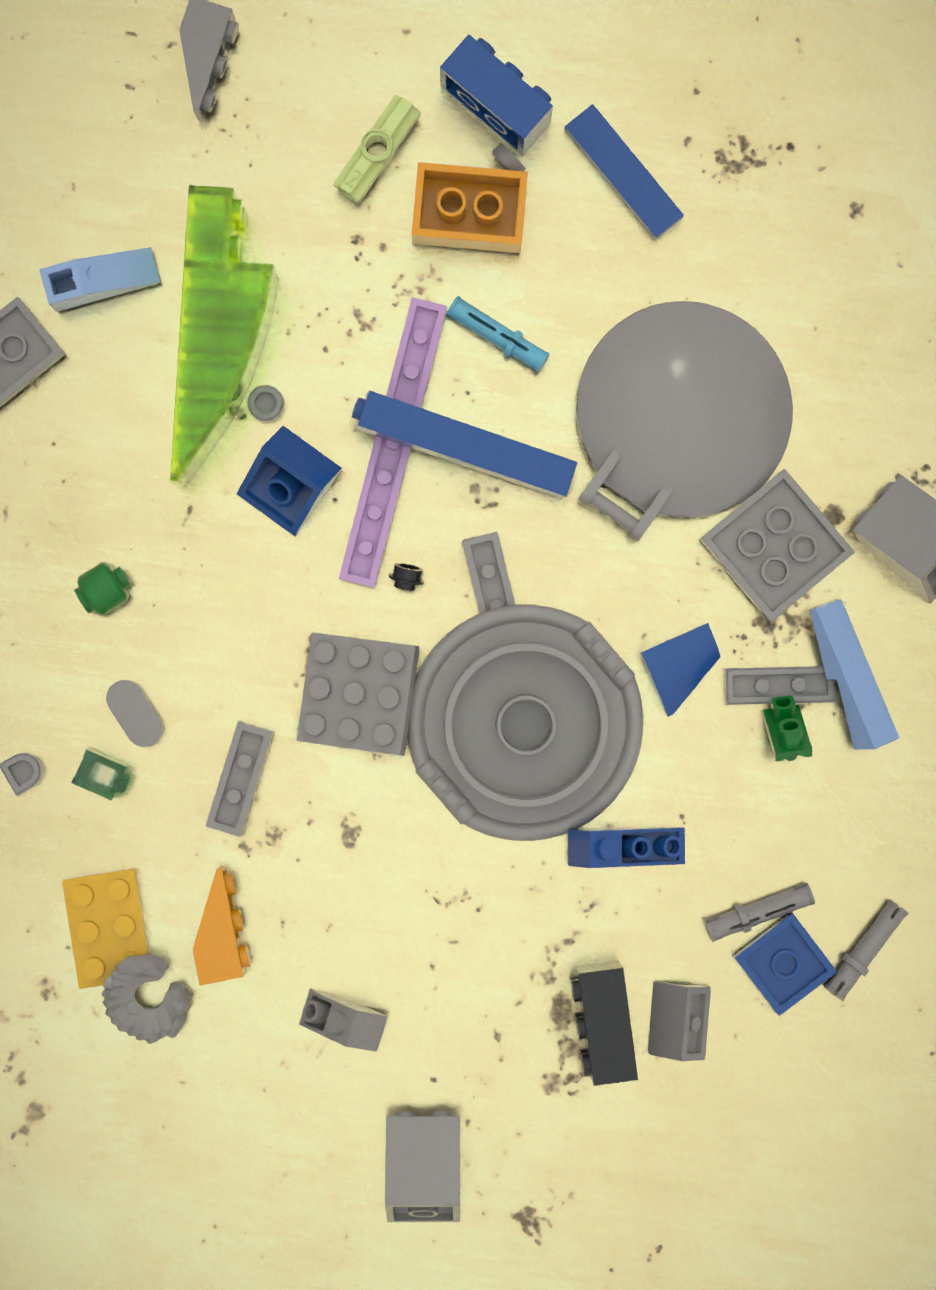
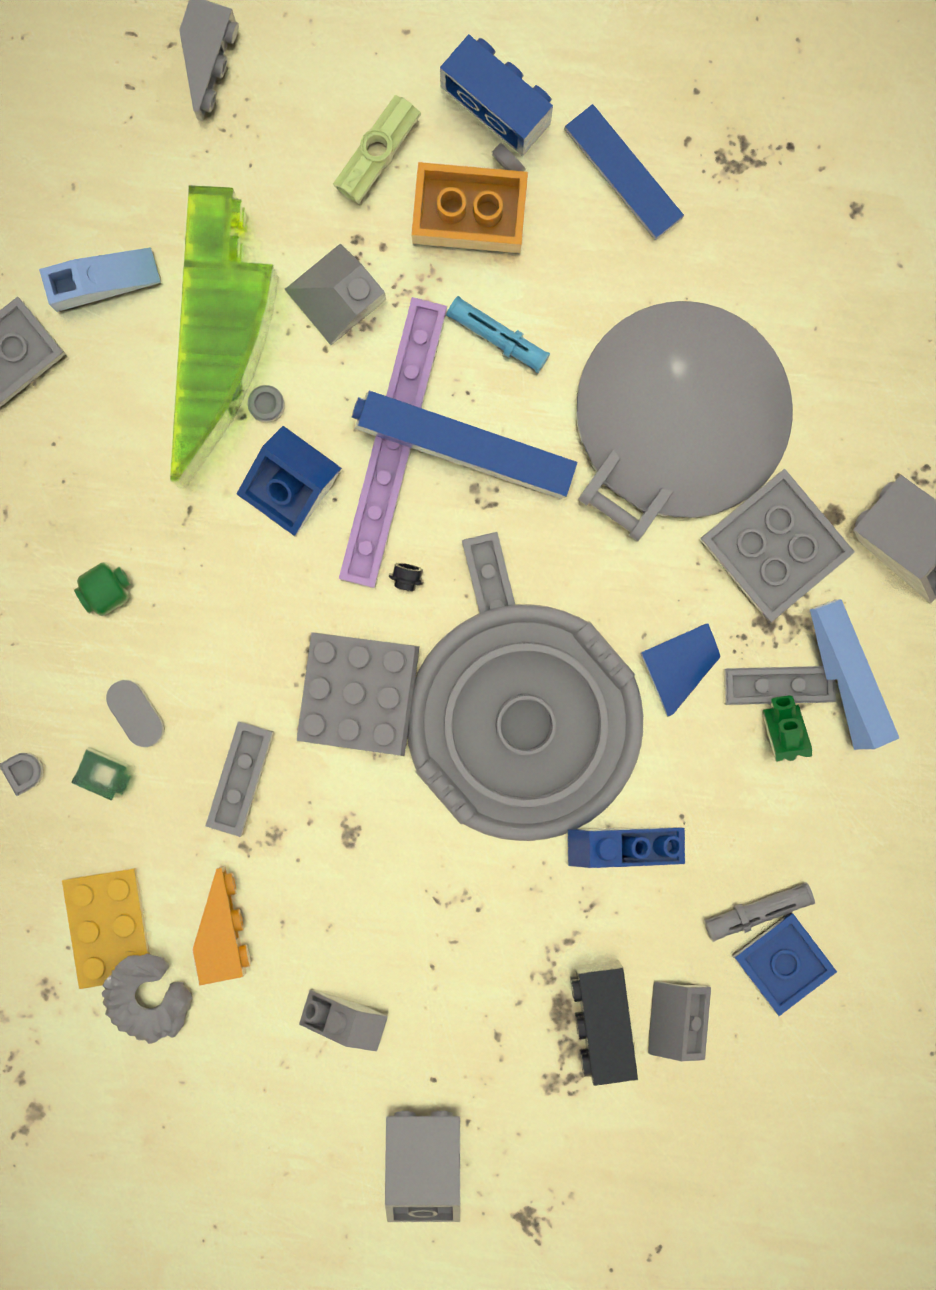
(336, 293): none -> light grey slope
(866, 950): light grey pin -> none

